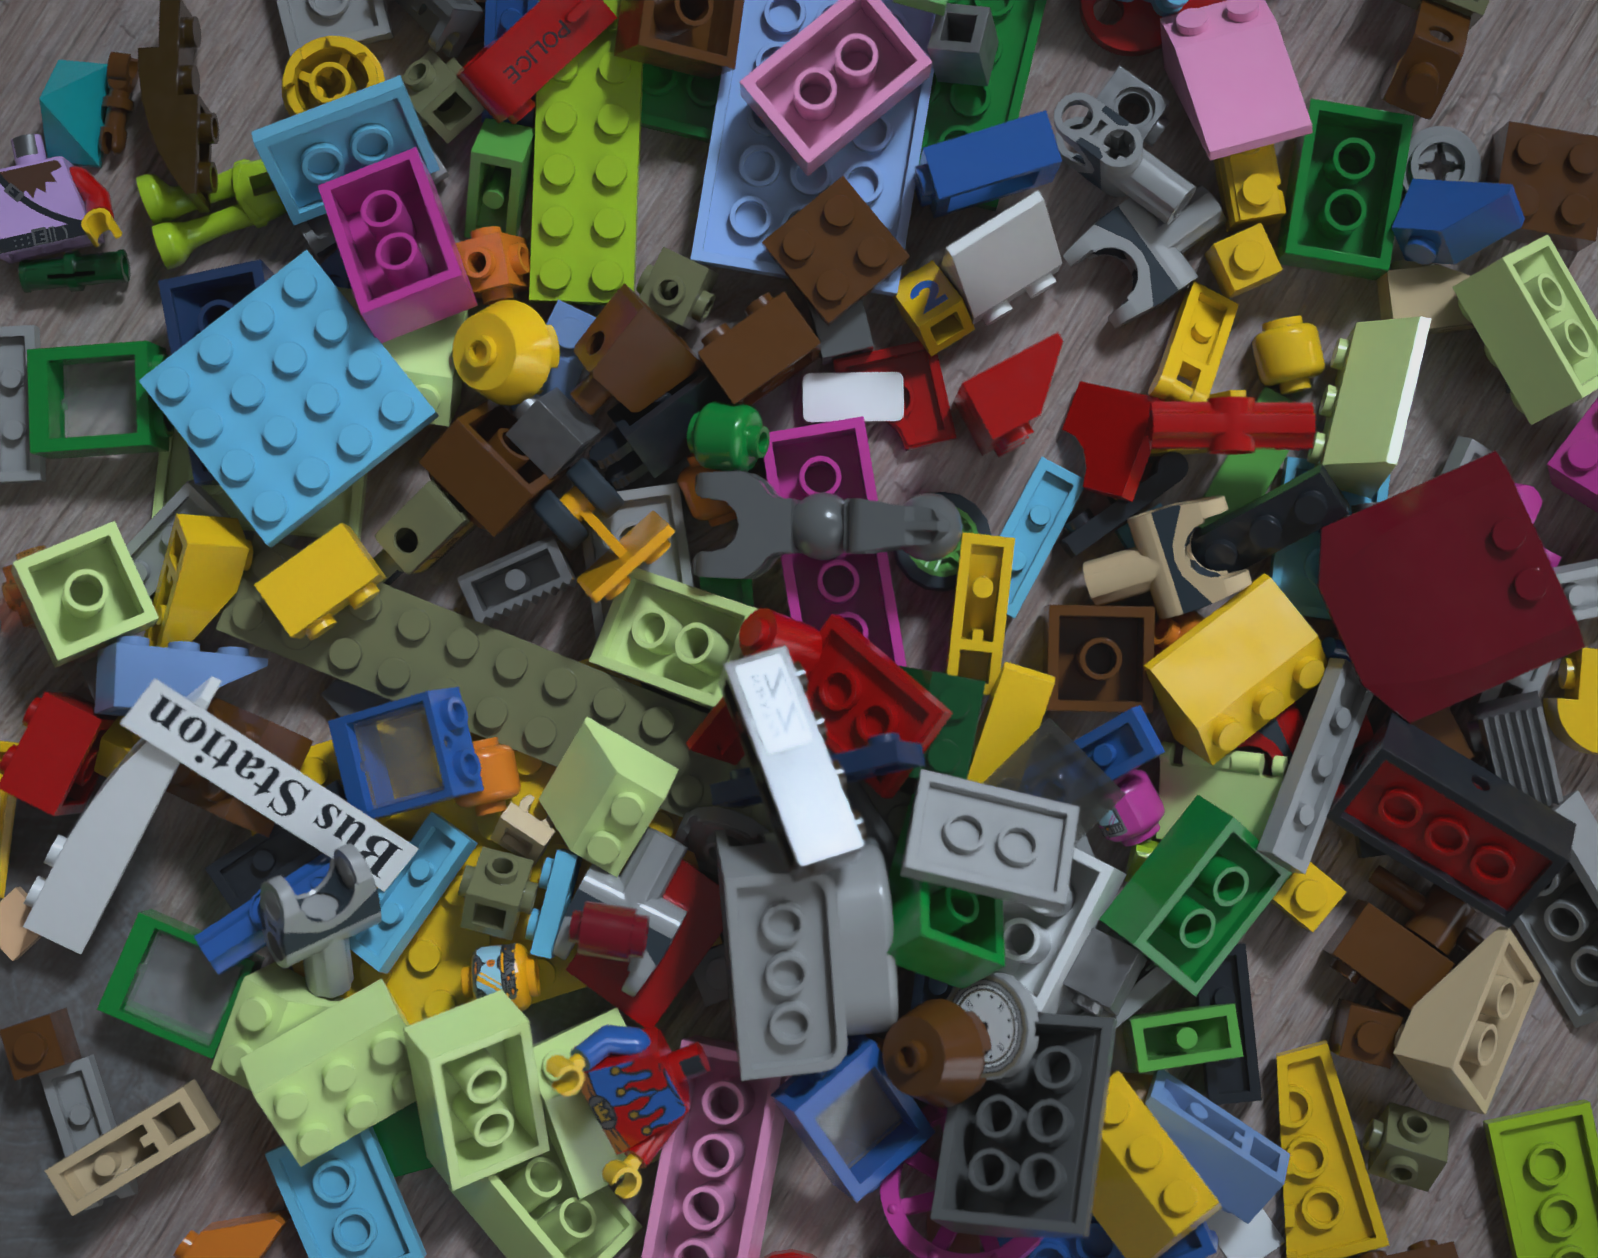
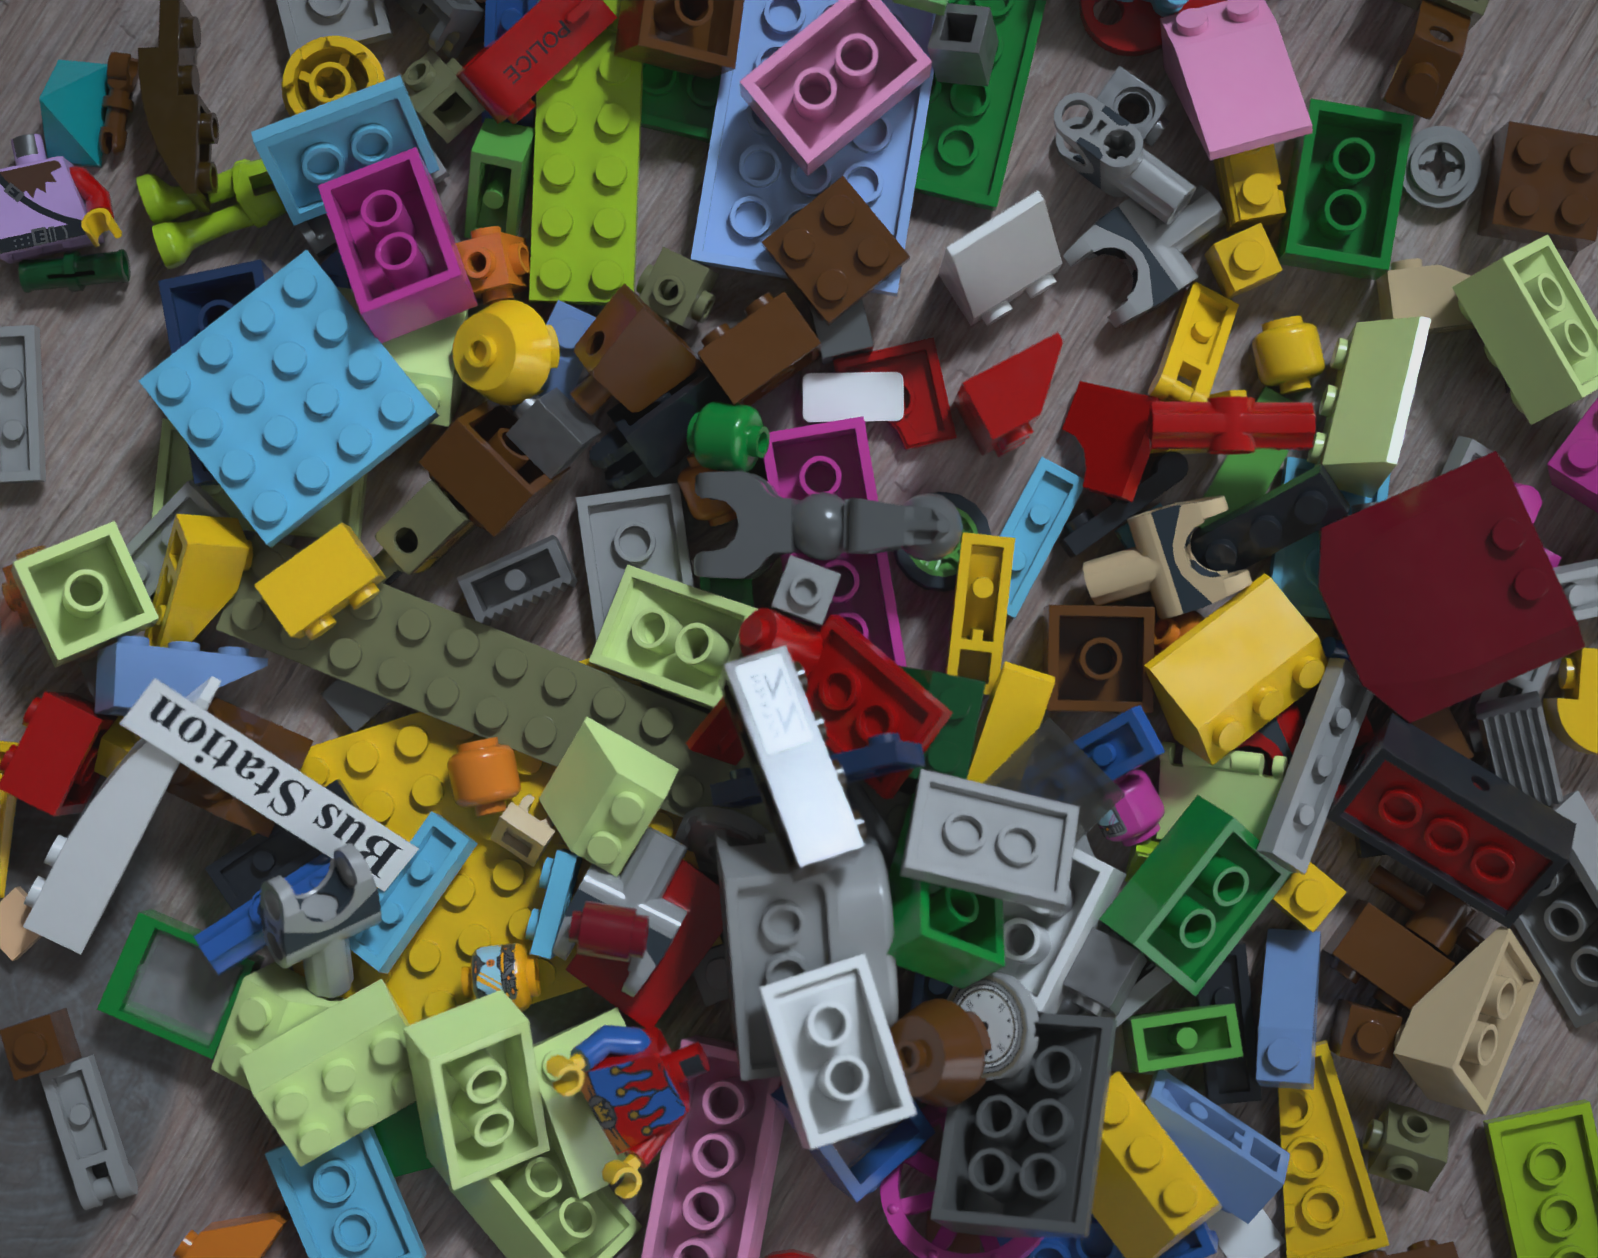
(92, 401): green window -> none
(133, 1147): tan slope -> none
(407, 753): window -> none
(497, 893): olive brick -> none
(564, 517): plate -> none
(805, 591): none -> light grey brick
(835, 1053): none -> white slope
(932, 308): yellow brick -> none
(987, 165): blue window -> none
(1289, 1010): none -> medium blue slope
(1454, 219): blue slope -> none

